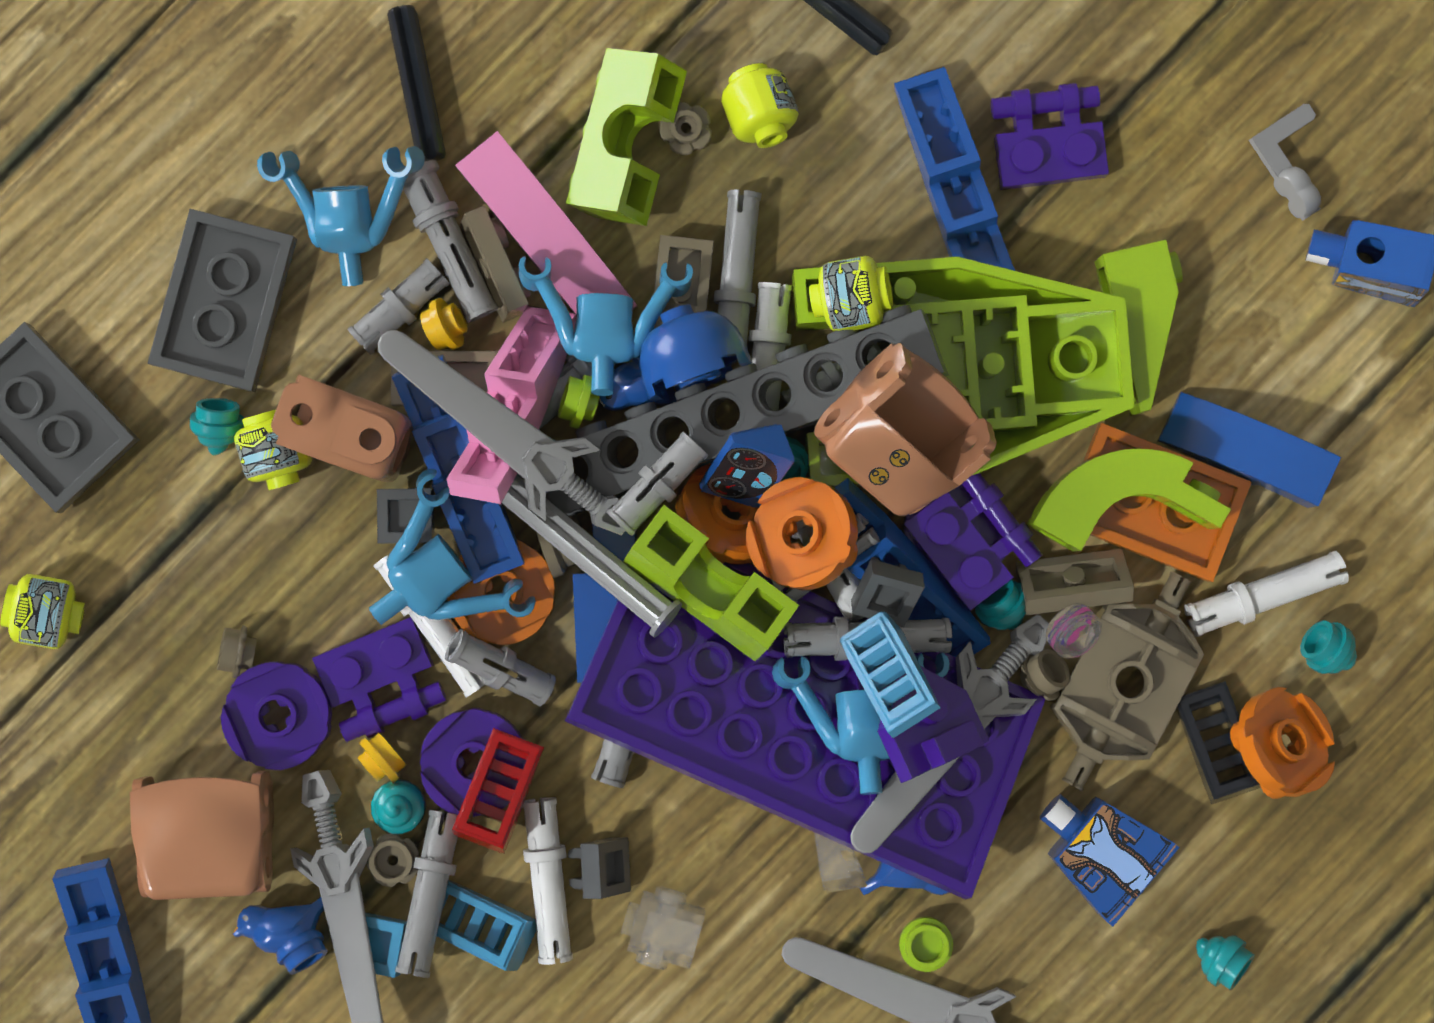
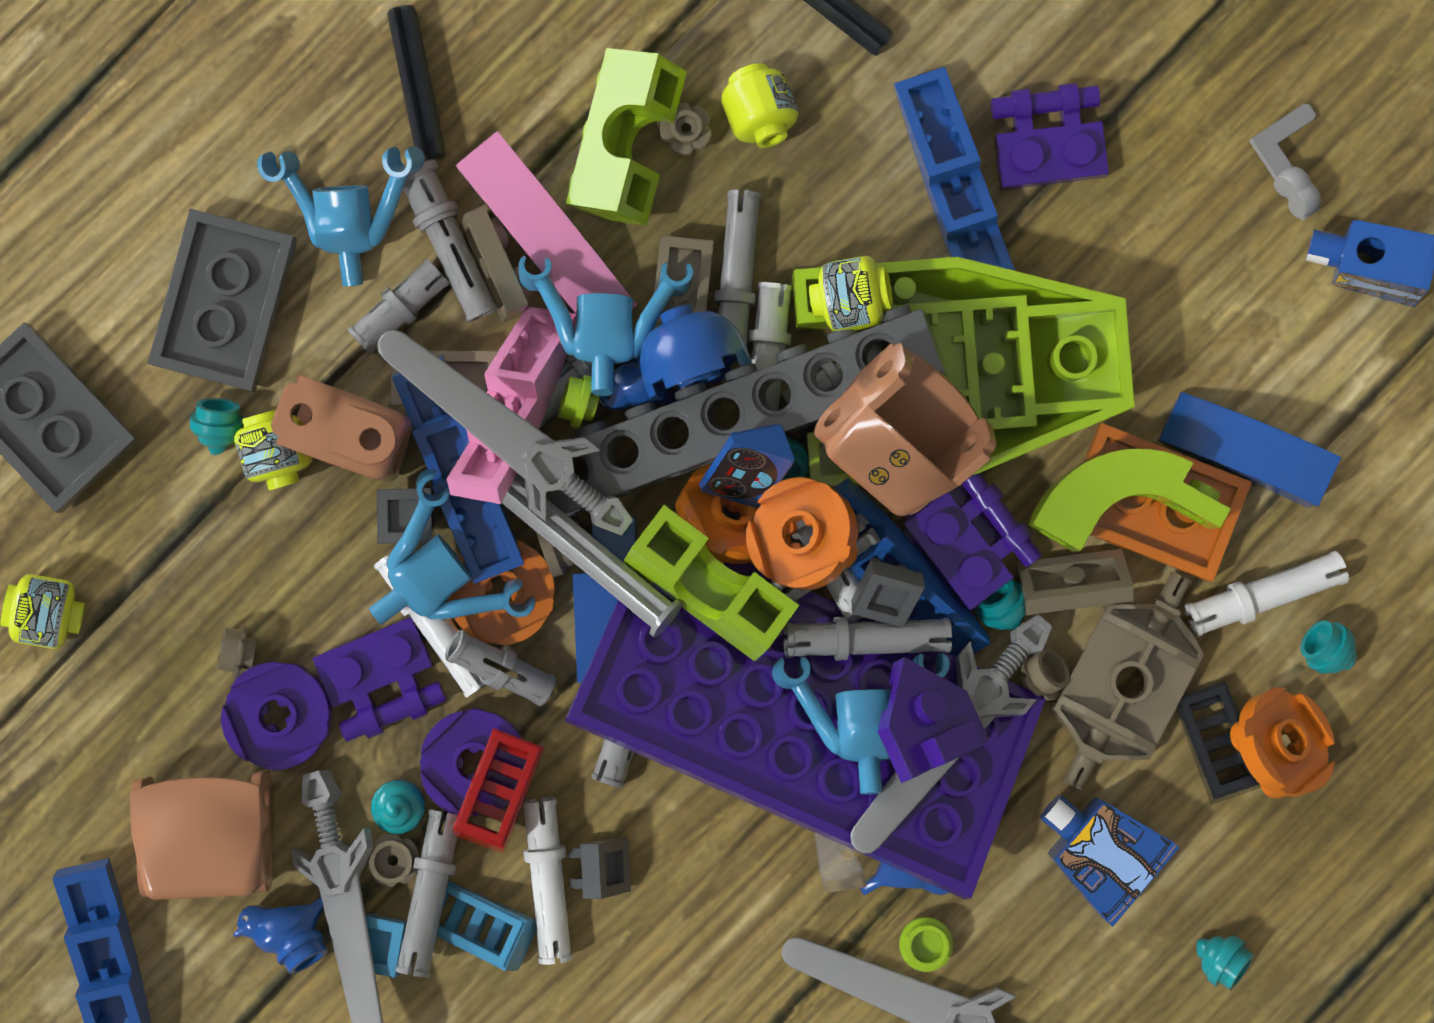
(380, 758): yellow plate -> none
(444, 325): yellow plate -> none
(657, 483): light grey pin -> none
(663, 928): clear brick -> none
(874, 644): dark azure slope -> none
(1073, 631): clear tile -> none
(1148, 281): lime slope -> none

